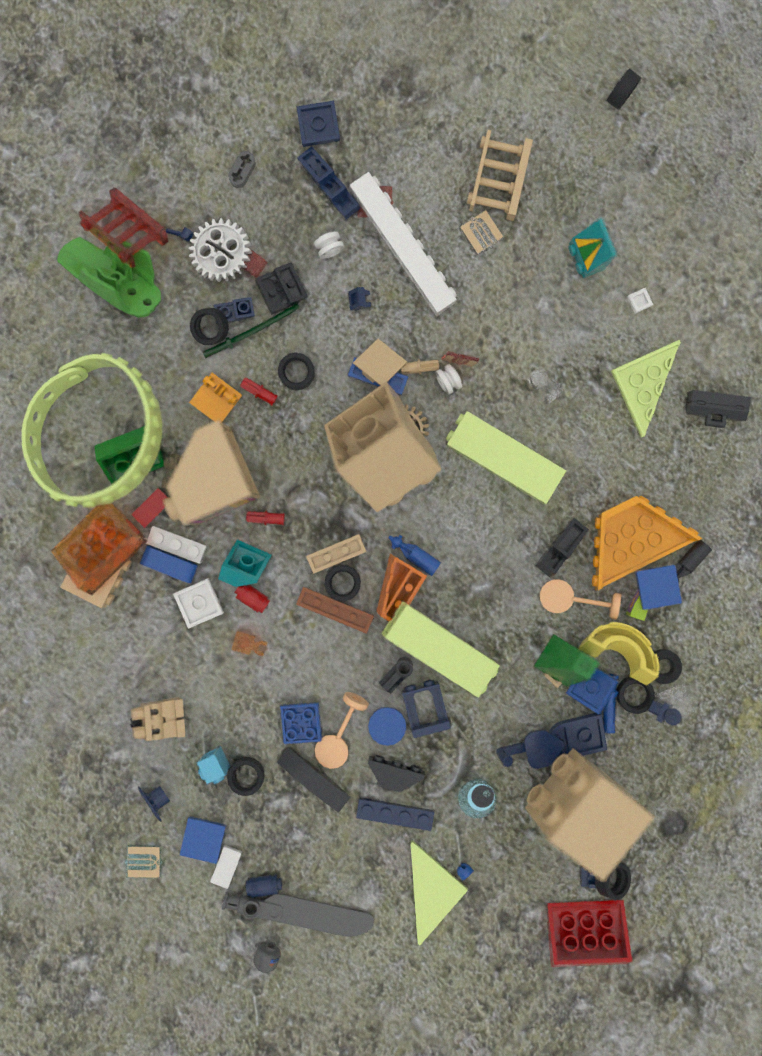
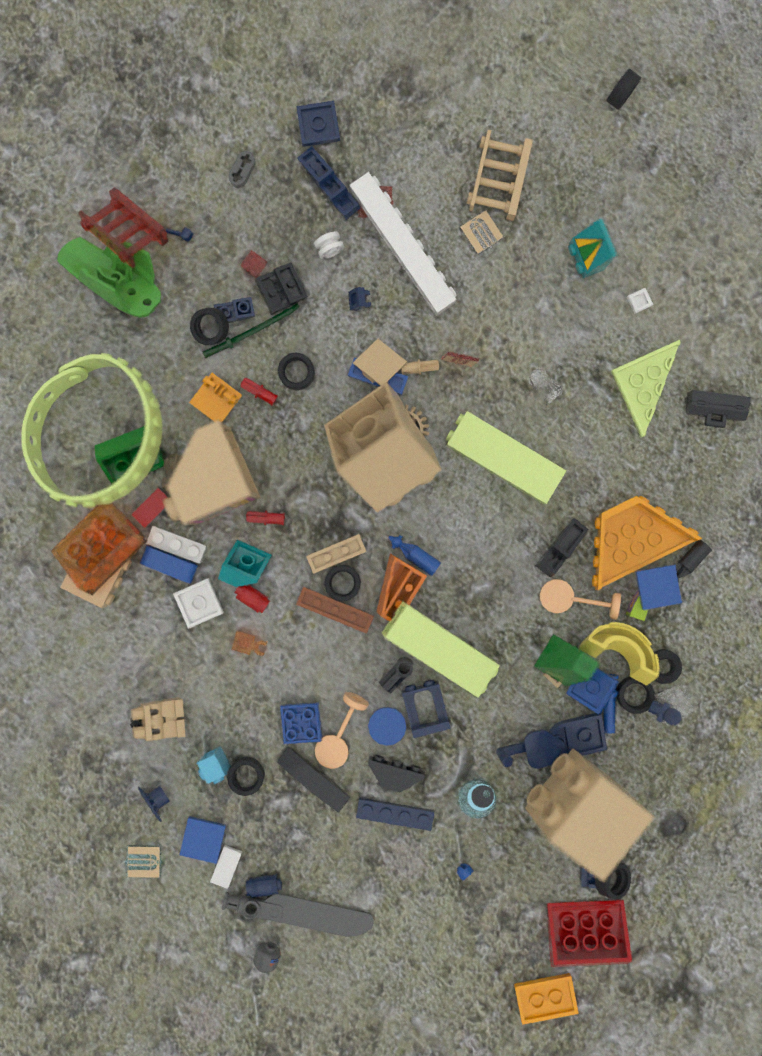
(210, 264): white gear -> none
(434, 891): yellowish green tile -> none
(448, 379): white wheel -> none
(546, 998): none -> light orange plate

